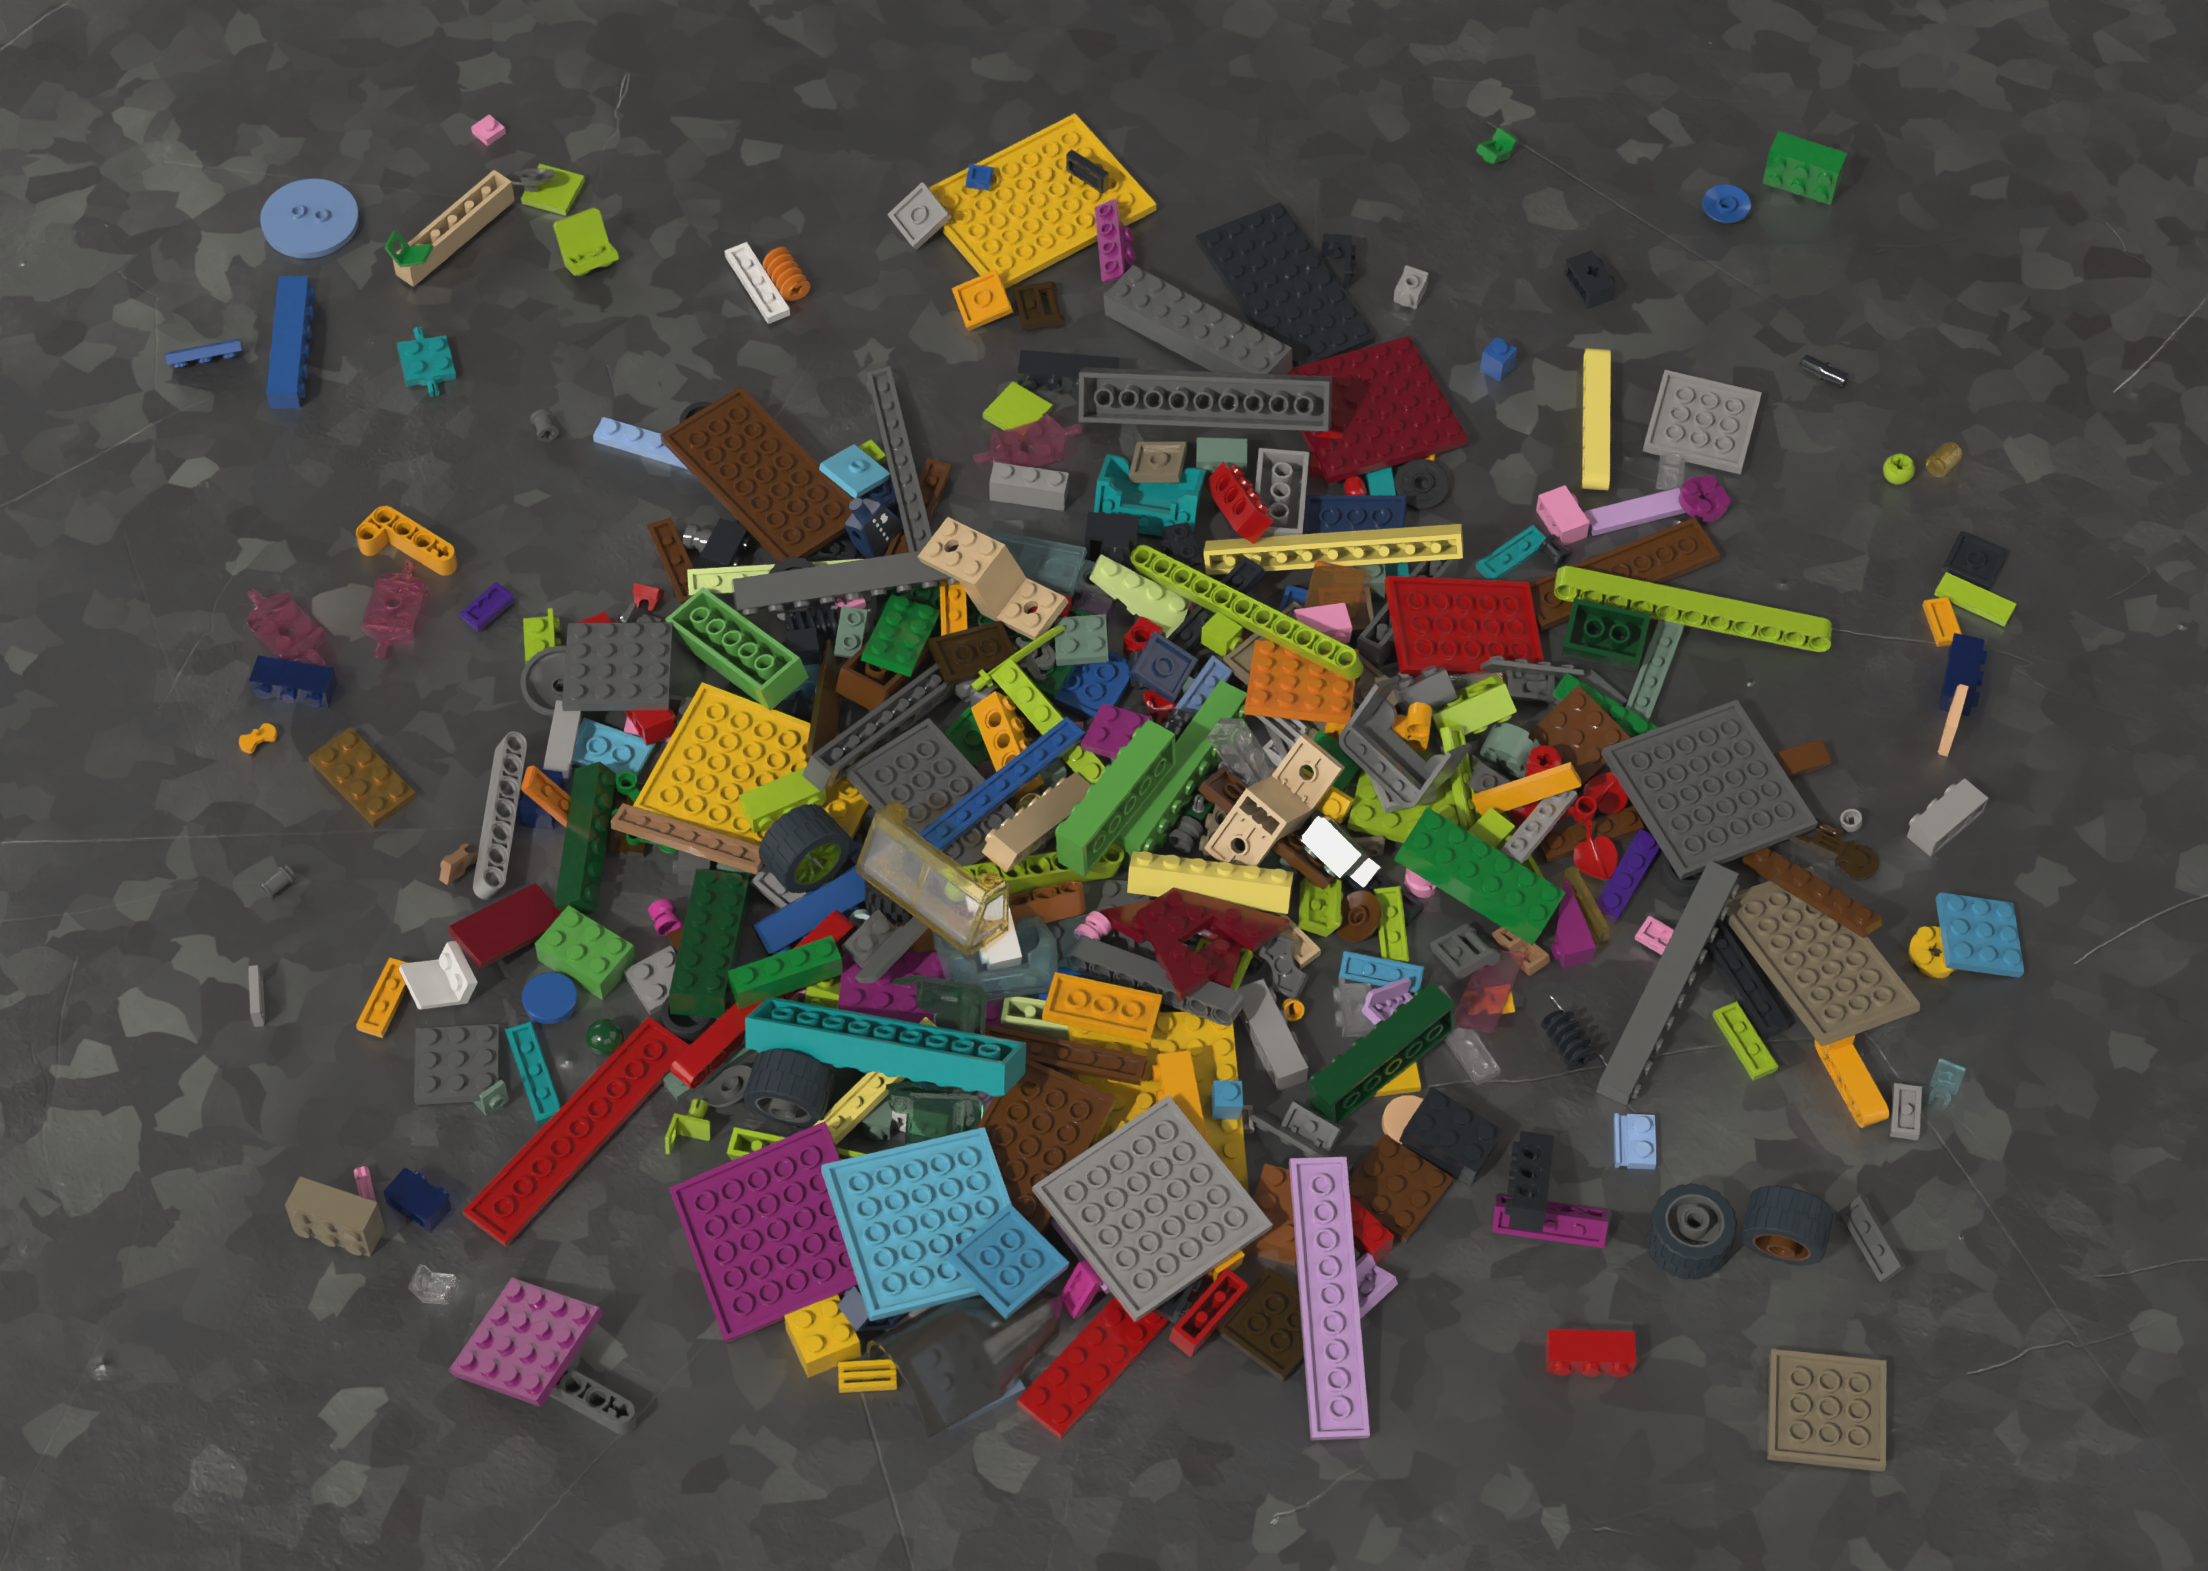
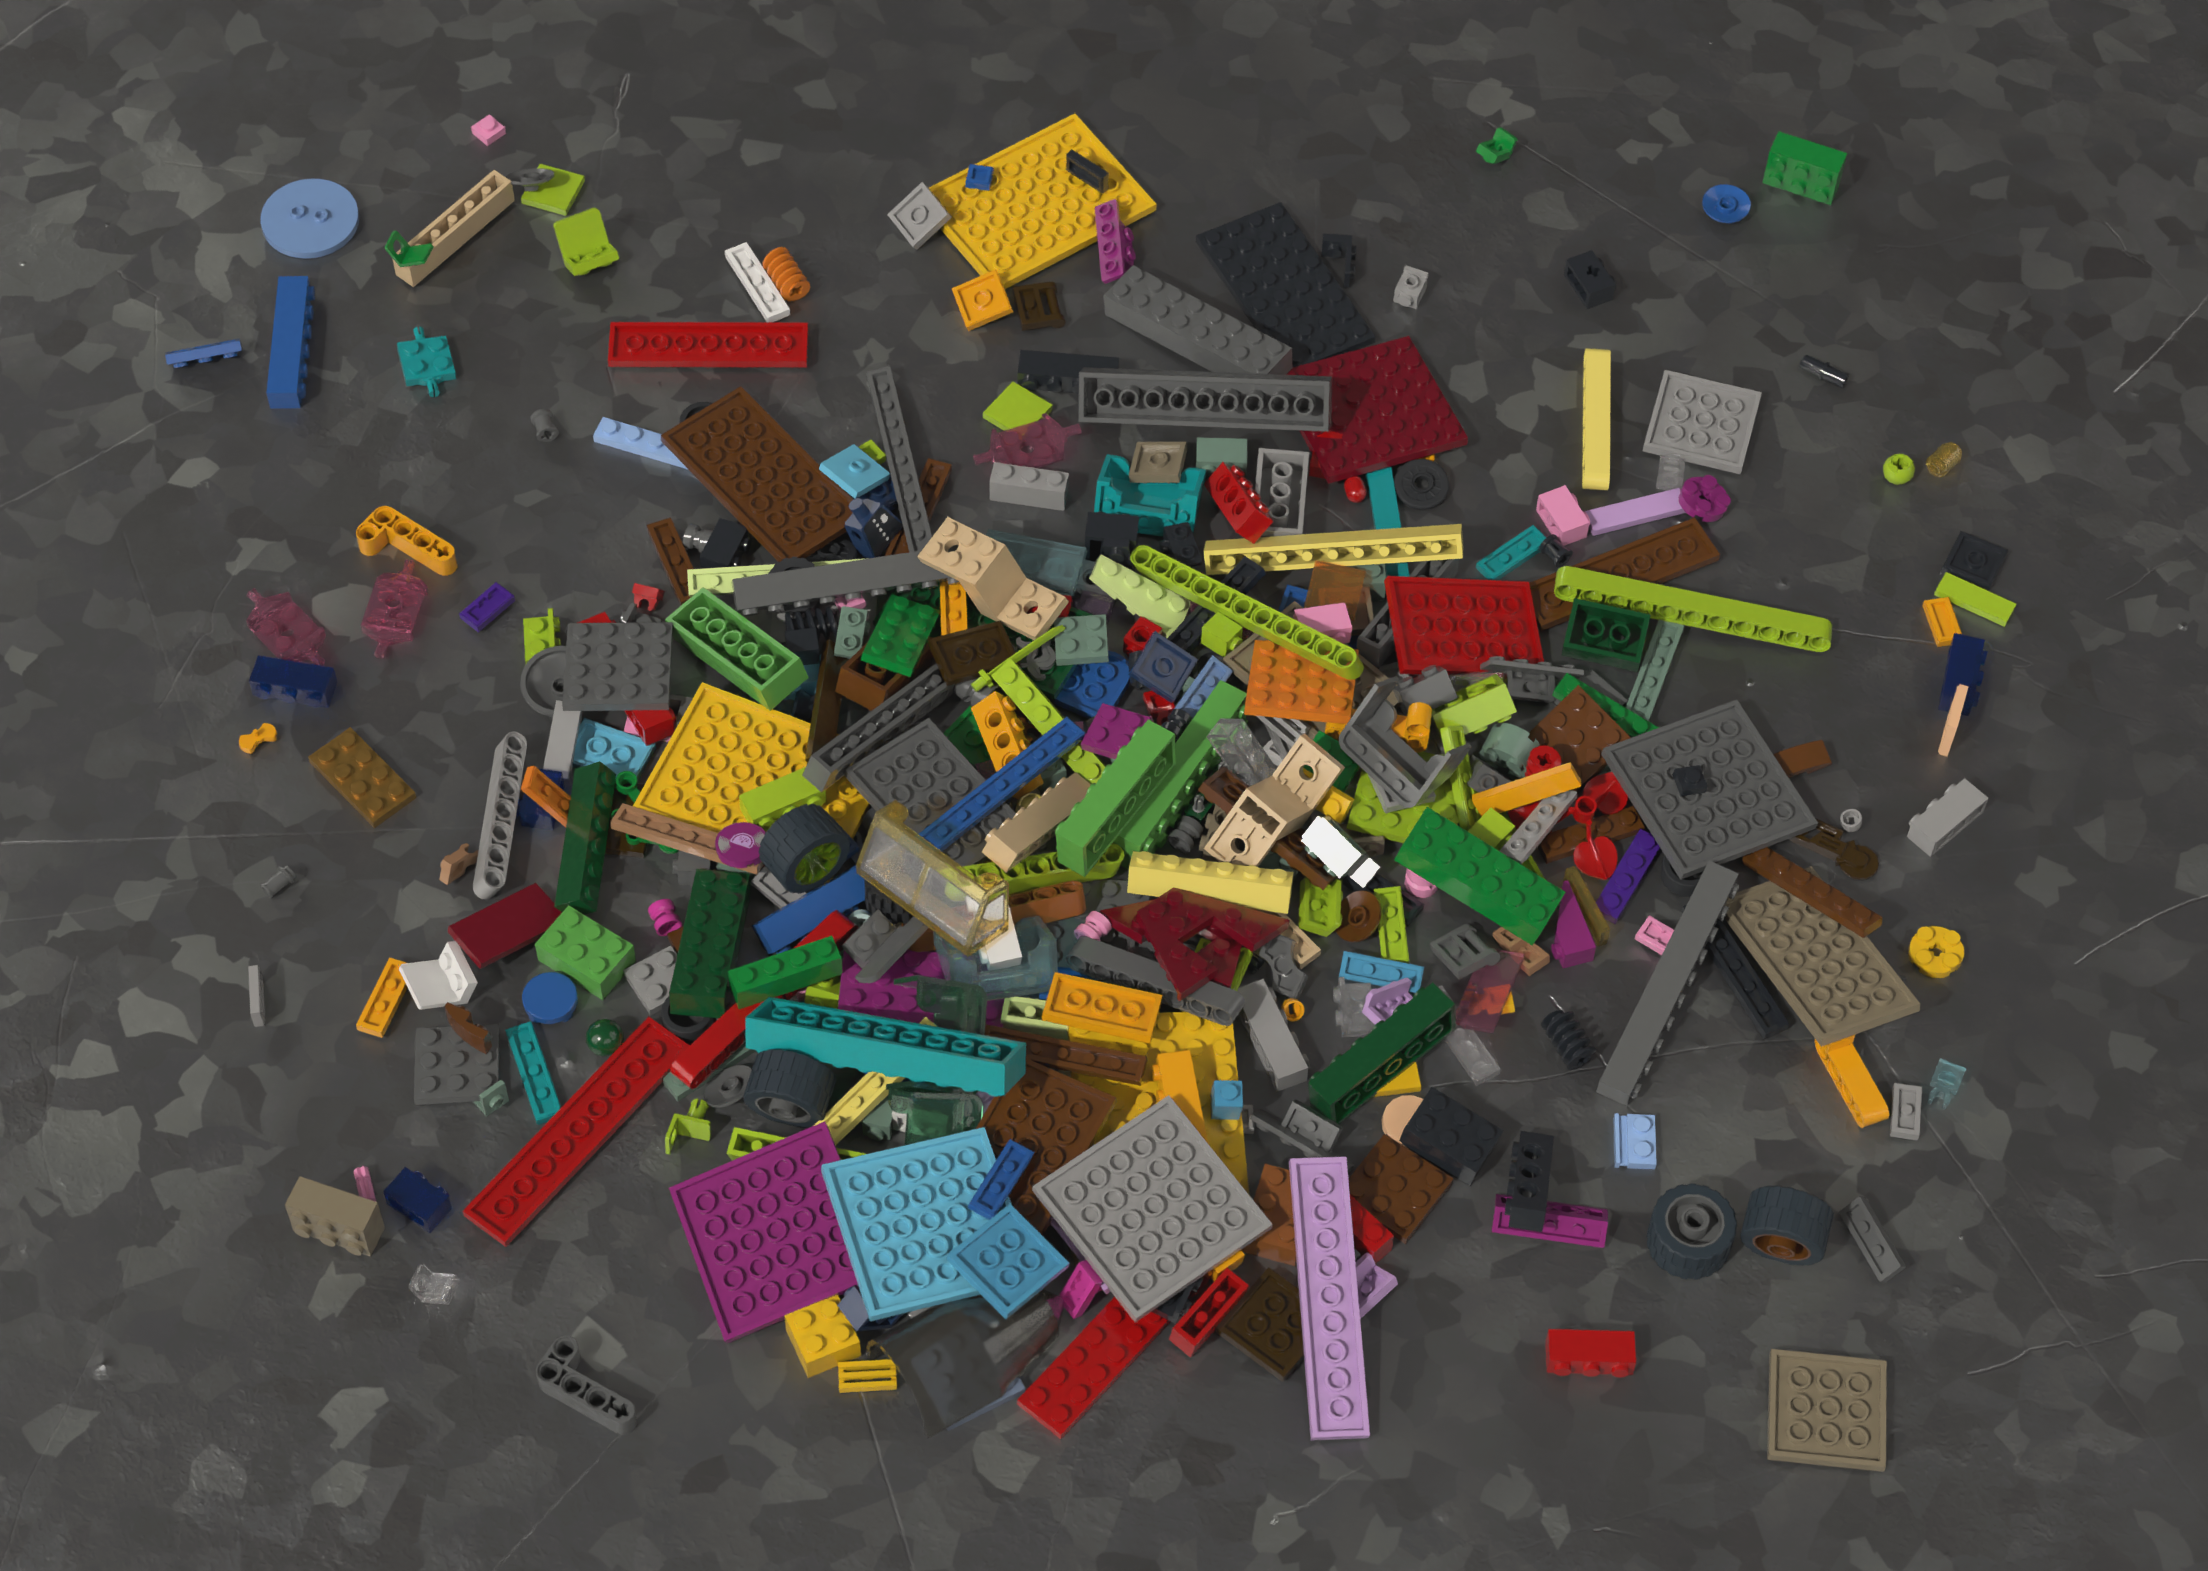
(462, 1023): none -> reddish brown slope
(526, 1342): magenta plate -> none
(708, 344): none -> red plate
(739, 844): none -> magenta tile
(1001, 1179): none -> blue tile
(1353, 513): dark blue tile -> none
(1498, 359): blue brick -> none
(1690, 780): none -> black plate
(1745, 1040): lime tile -> none
(1979, 935): dark azure plate -> none

